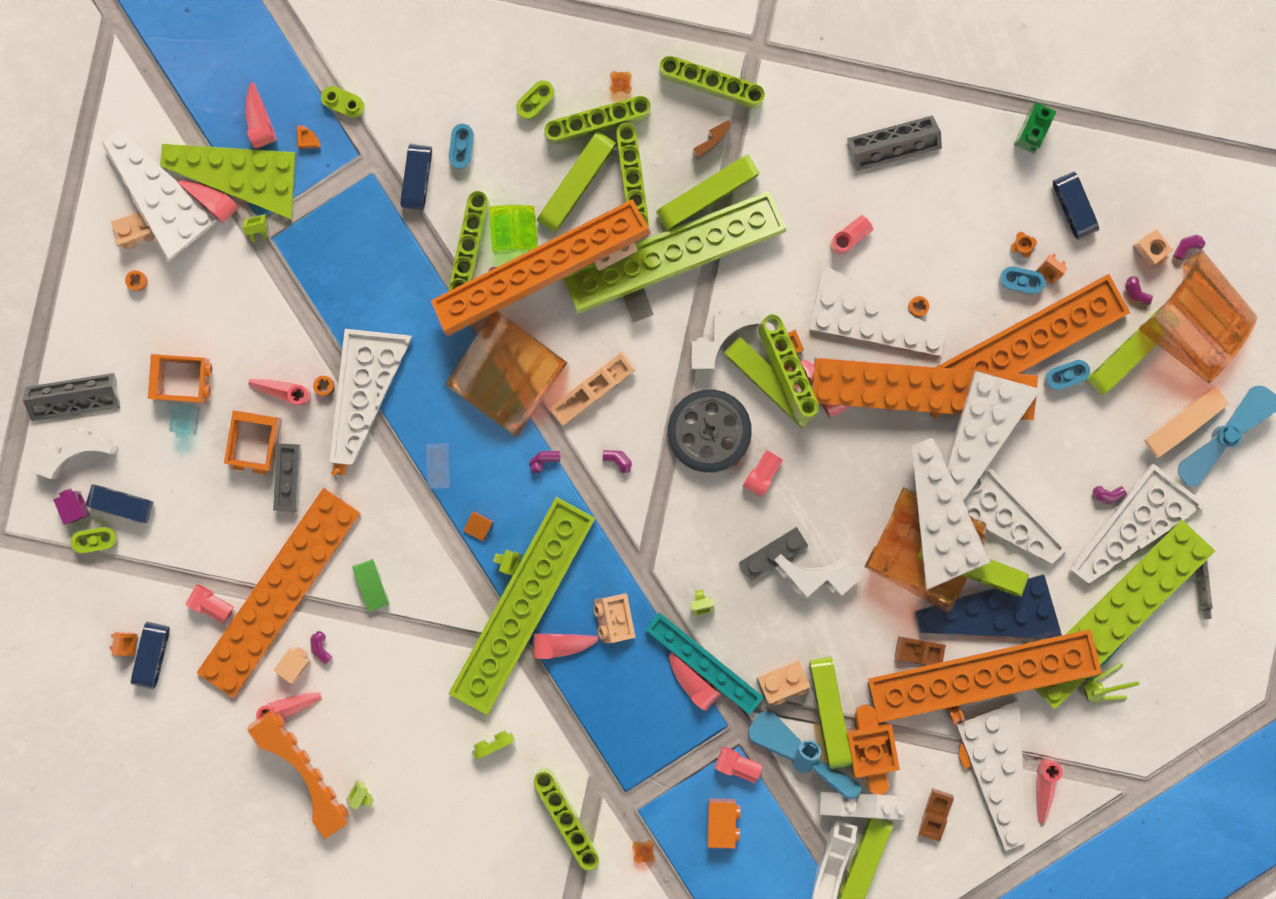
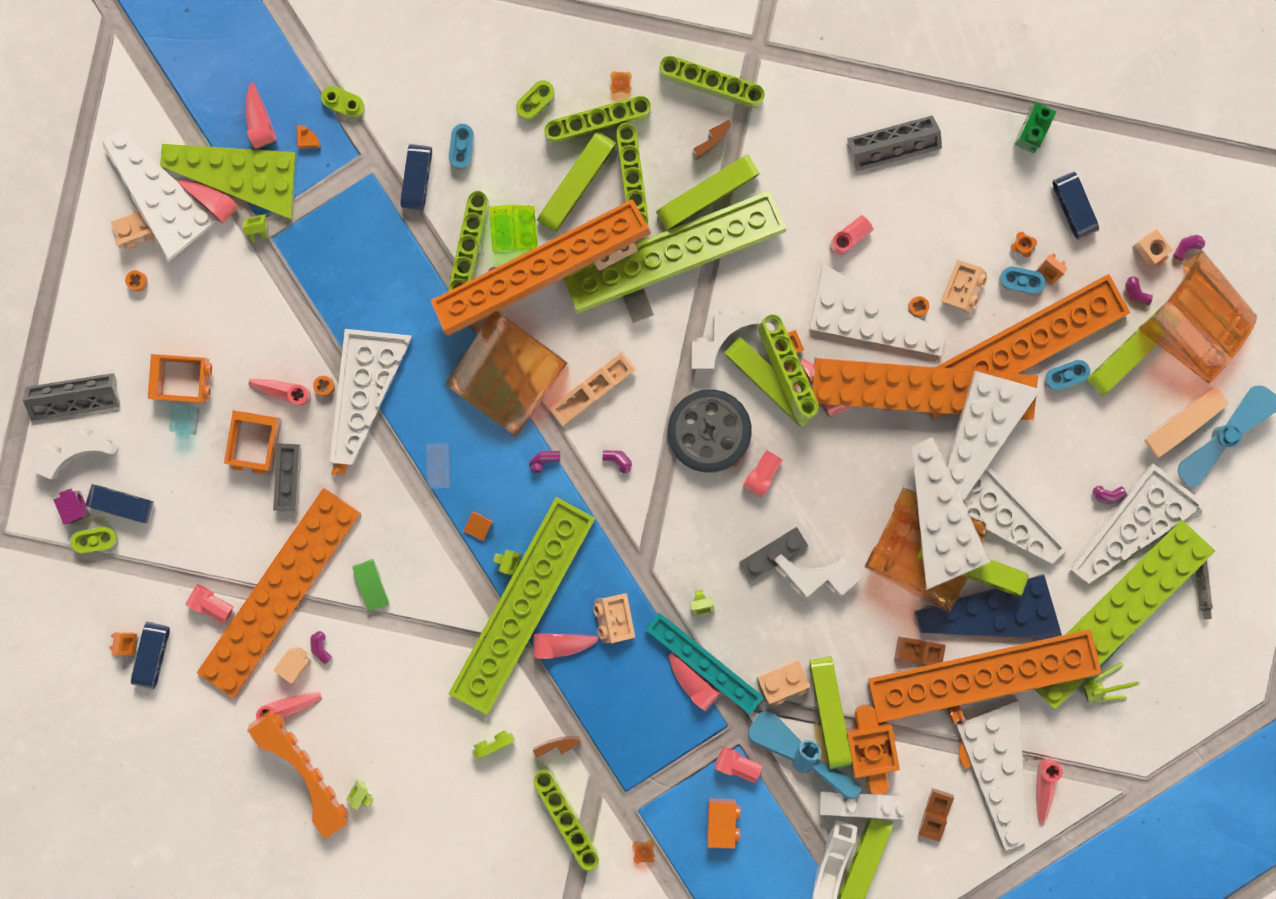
(562, 743): none -> dark orange slope
(964, 286): none -> light nougat bracket

